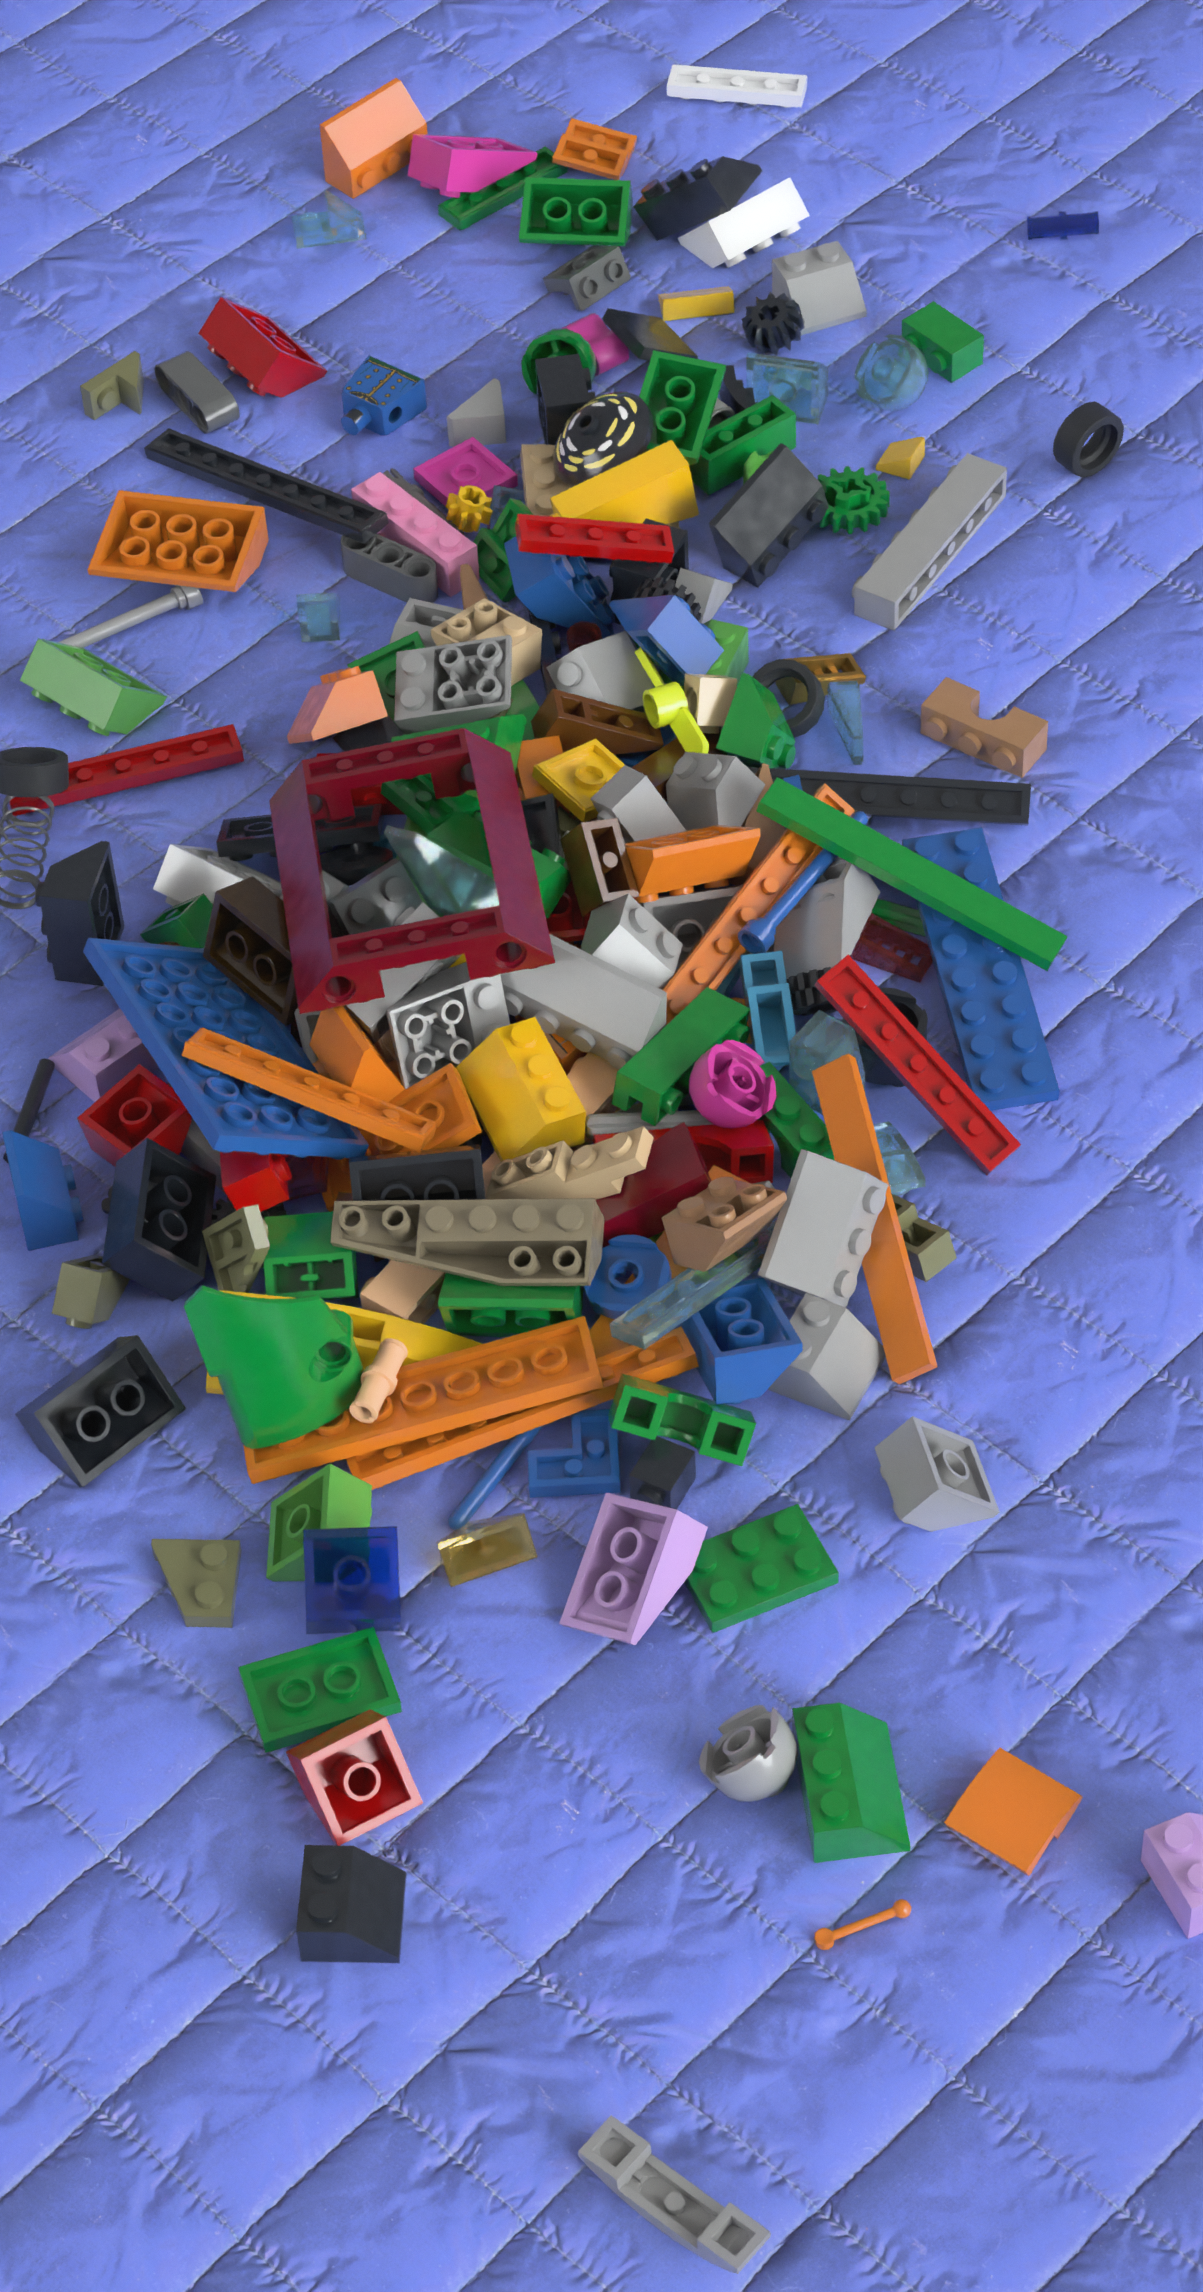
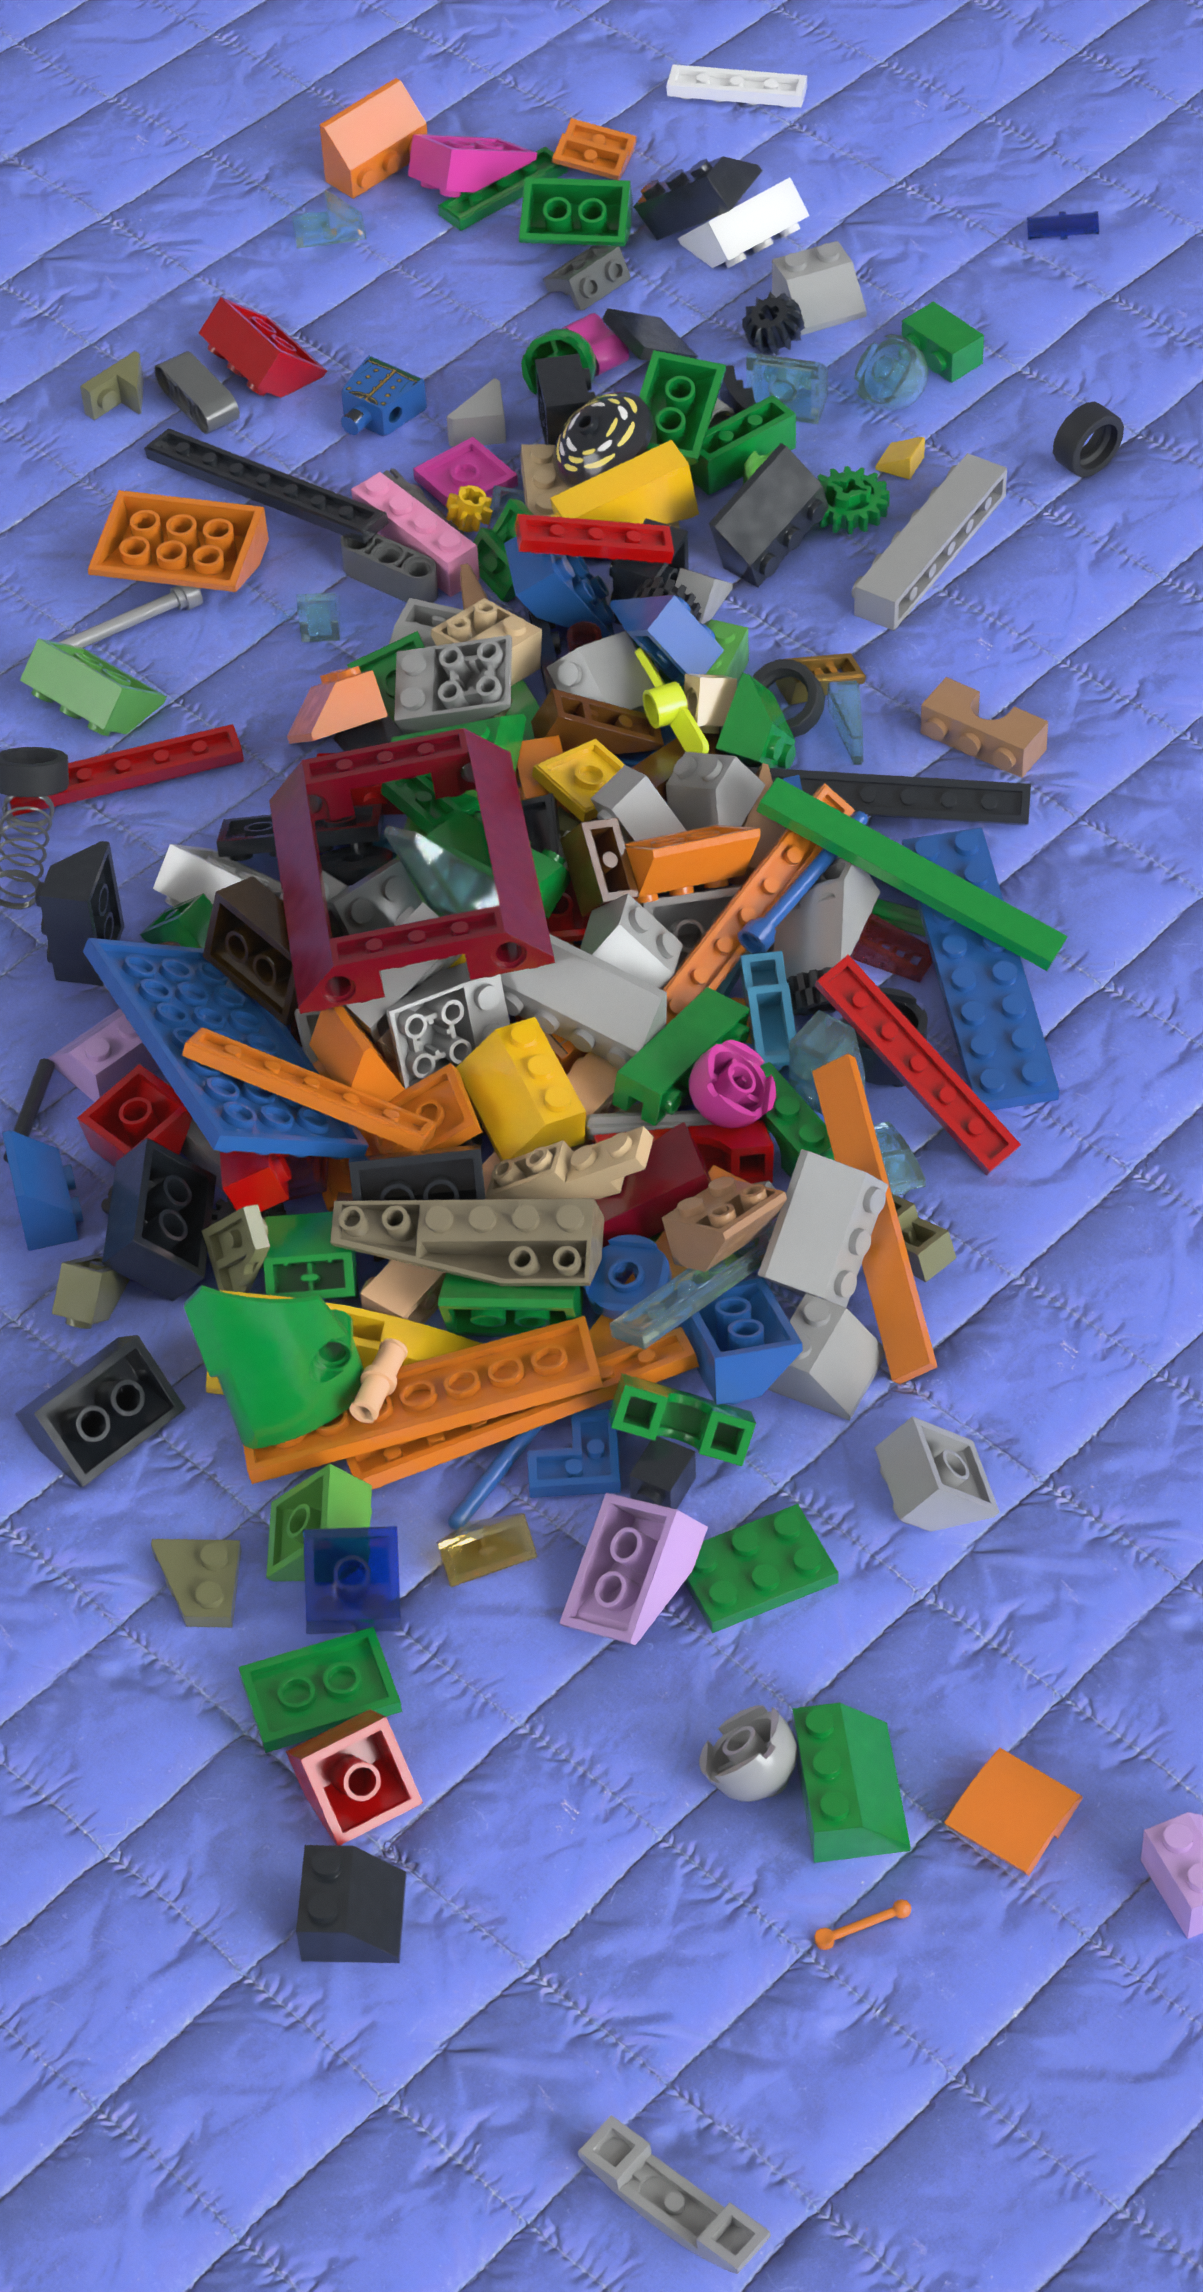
(696, 303): yellow slope -> none

